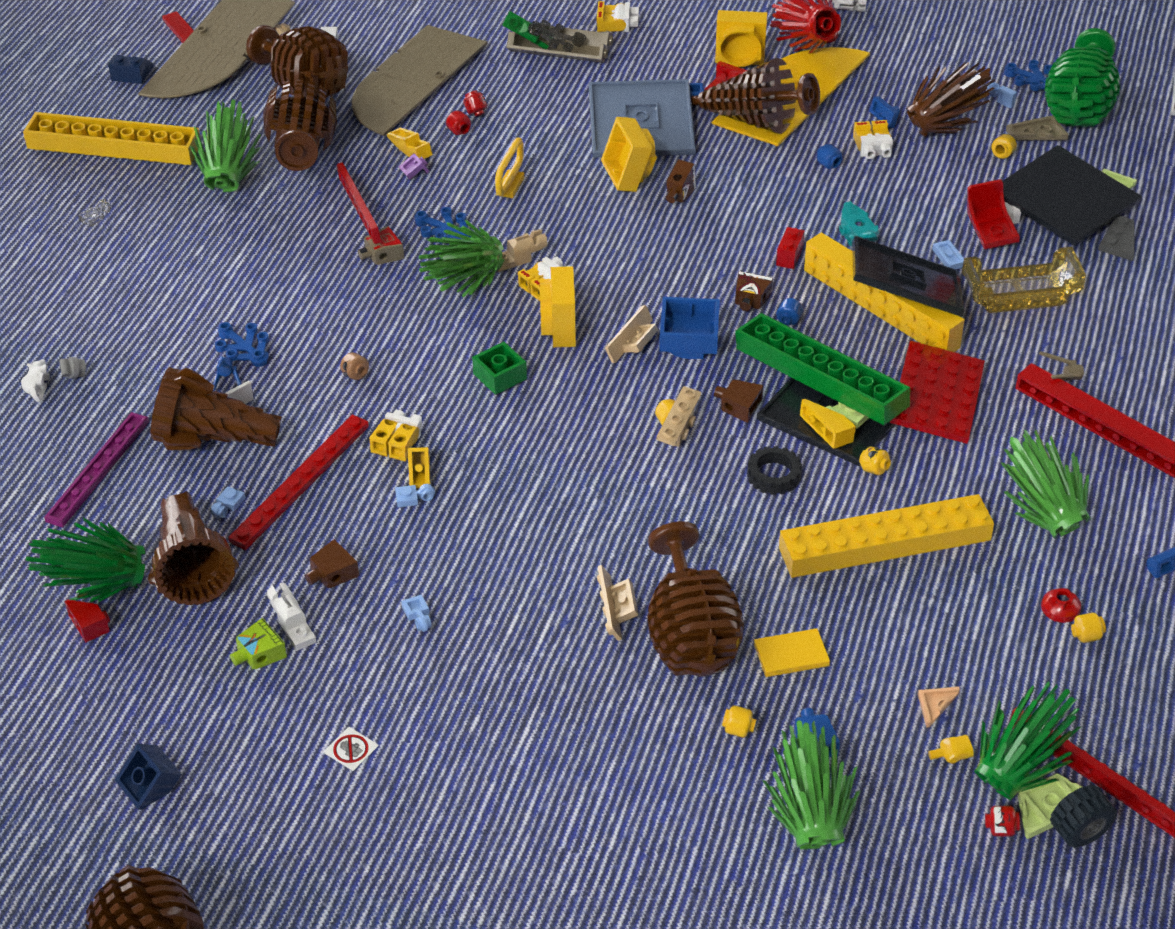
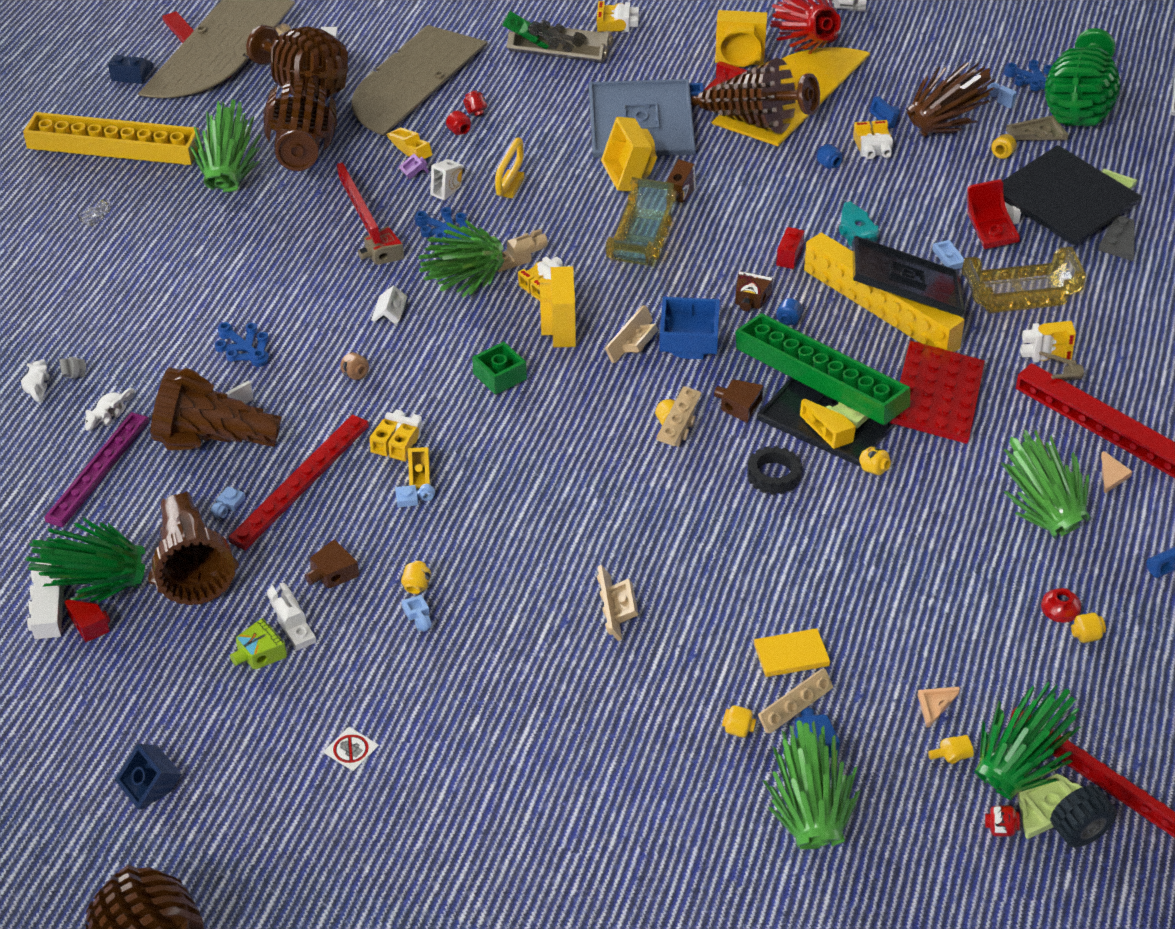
(45, 607): none -> white brick
(107, 407): none -> white animal
(225, 368): blue plant -> none
(390, 305): none -> white panel
(416, 577): none -> yellow head
(445, 178): none -> white torso
(643, 223): none -> windscreen
(692, 611): reddish brown plant -> none
(795, 701): none -> tan bracket
(885, 535): yellow brick -> none
(1050, 338): none -> hips
(1113, 472): none -> light nougat tile

